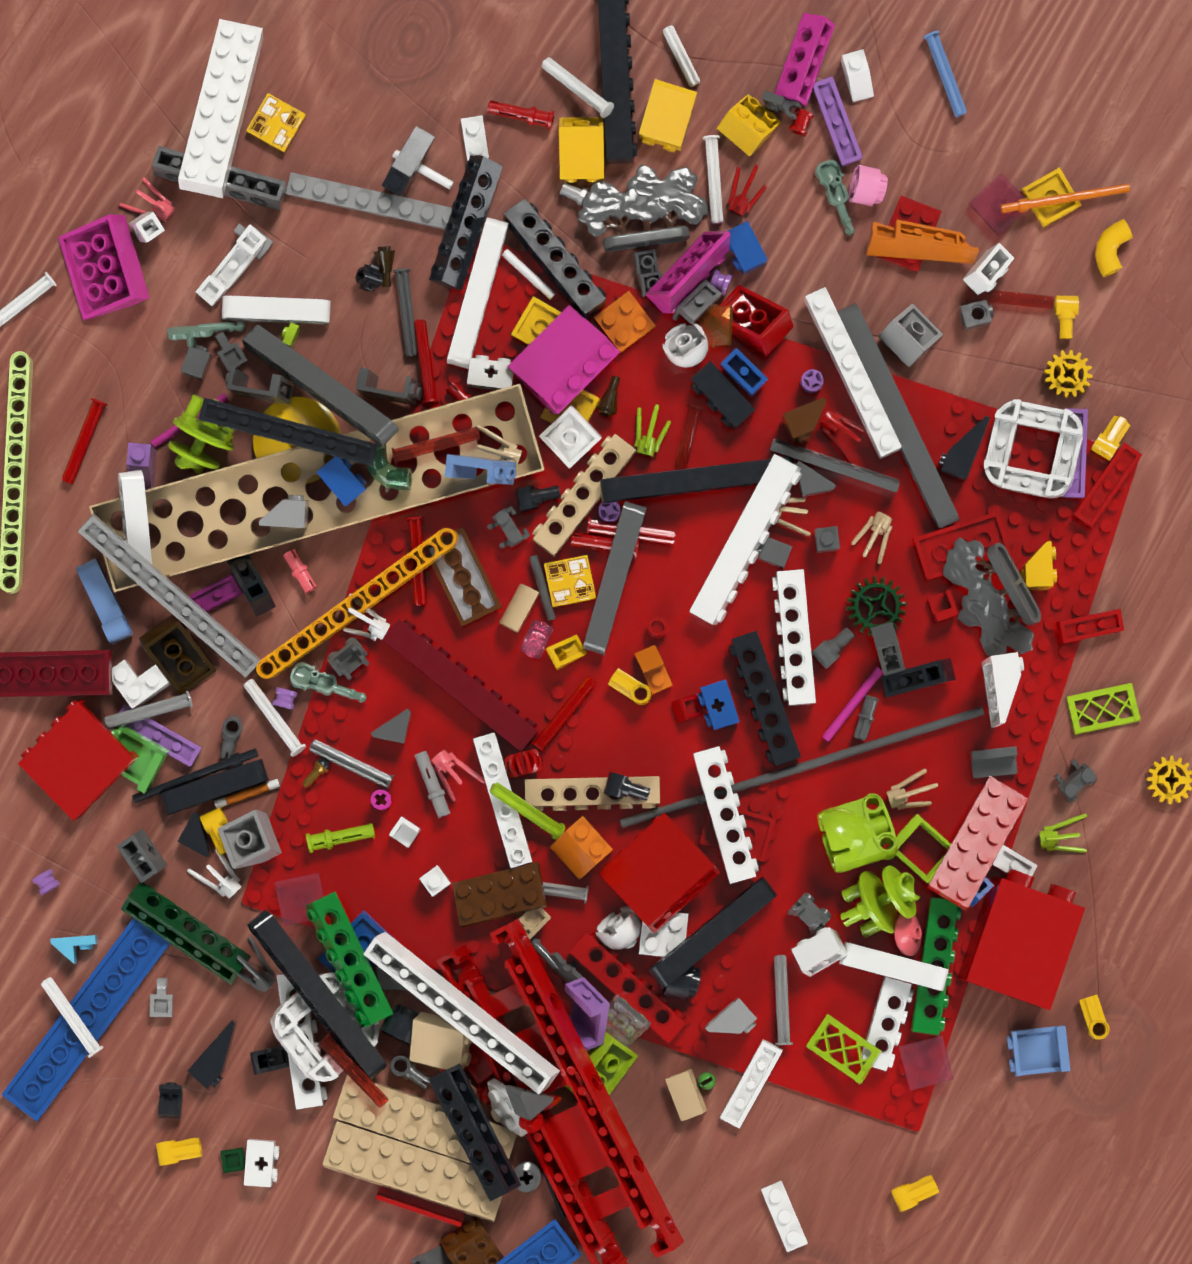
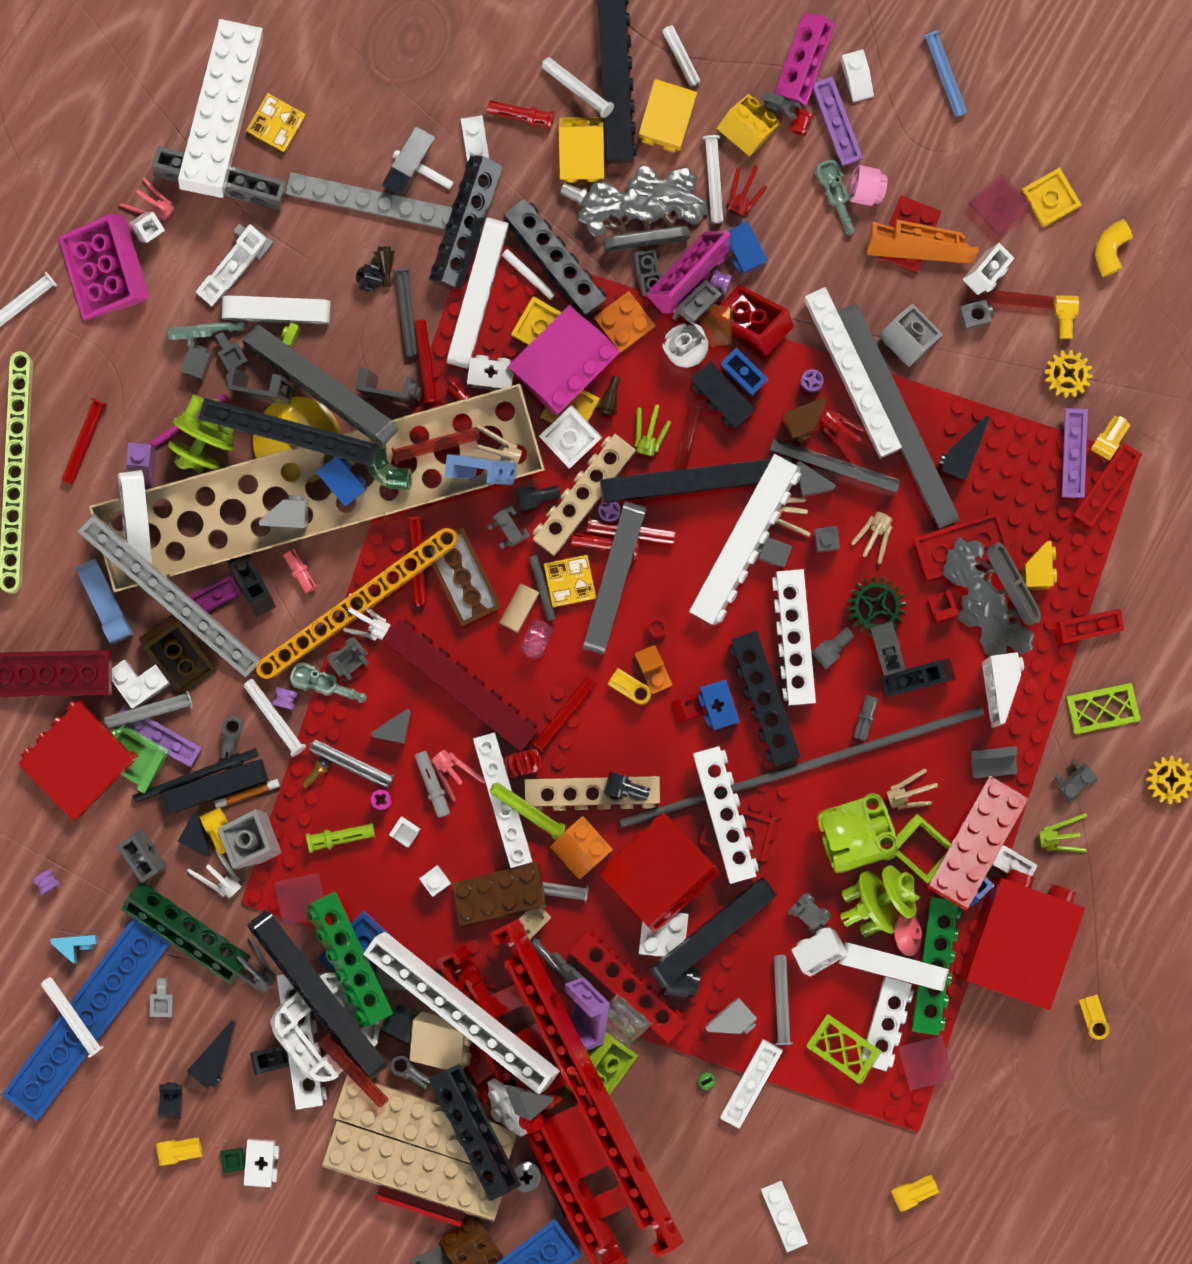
(566, 651): yellow slope -> none
(620, 930): white cylinder -> none
(686, 1095): tan hinge -> none
(852, 704): dark pink bar -> none
(1024, 205): orange bar -> none
(1038, 1050): medium blue panel -> none
(1043, 418): white plate -> none

